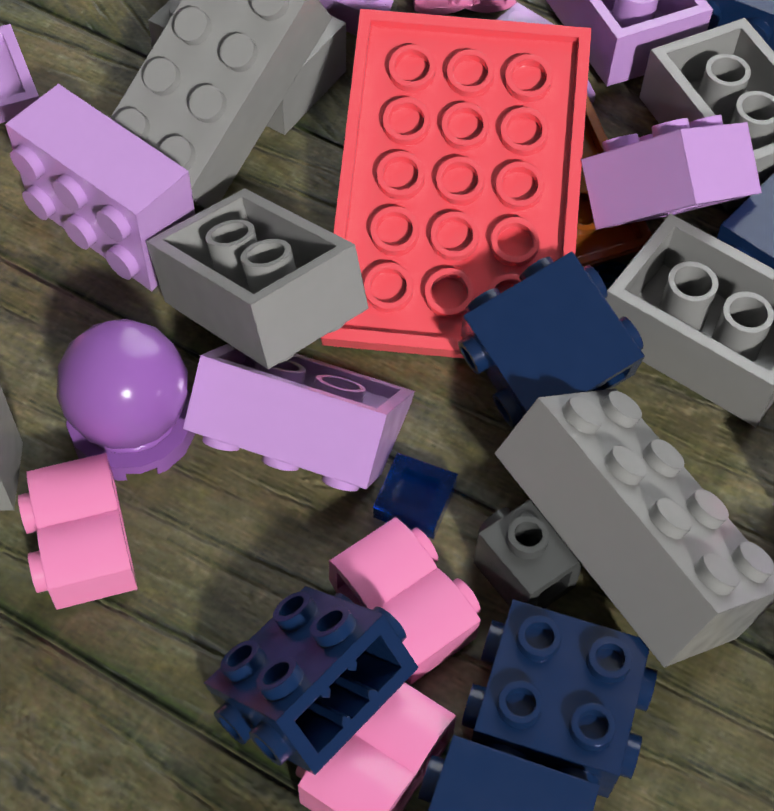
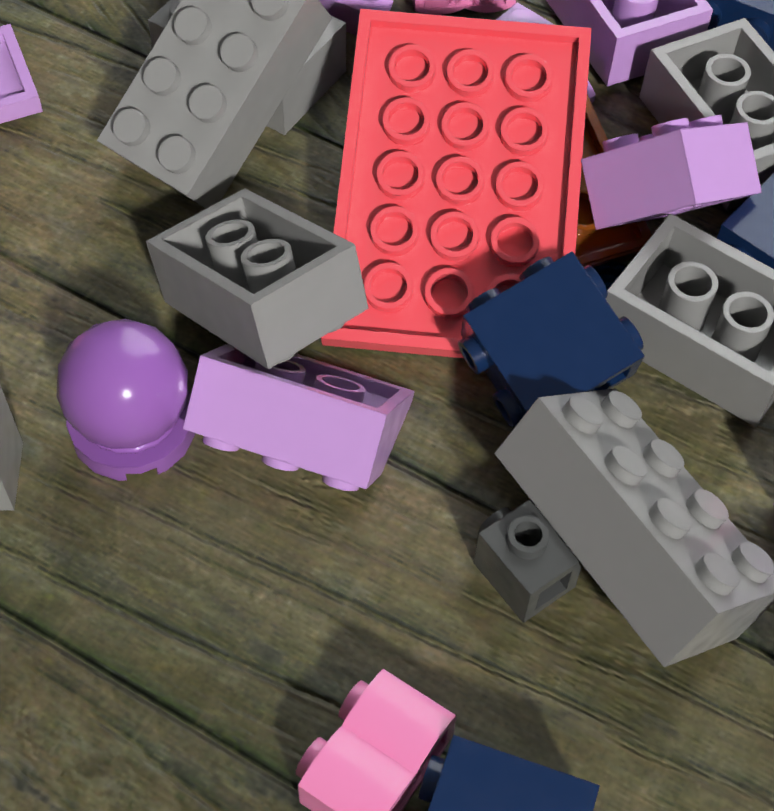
(78, 532): bright pink brick -> none
(98, 181): lavender brick -> none
(310, 677): dark blue brick -> none
(399, 573): bright pink brick -> none
(415, 494): clear blue tile -> none
(562, 694): dark blue brick -> none

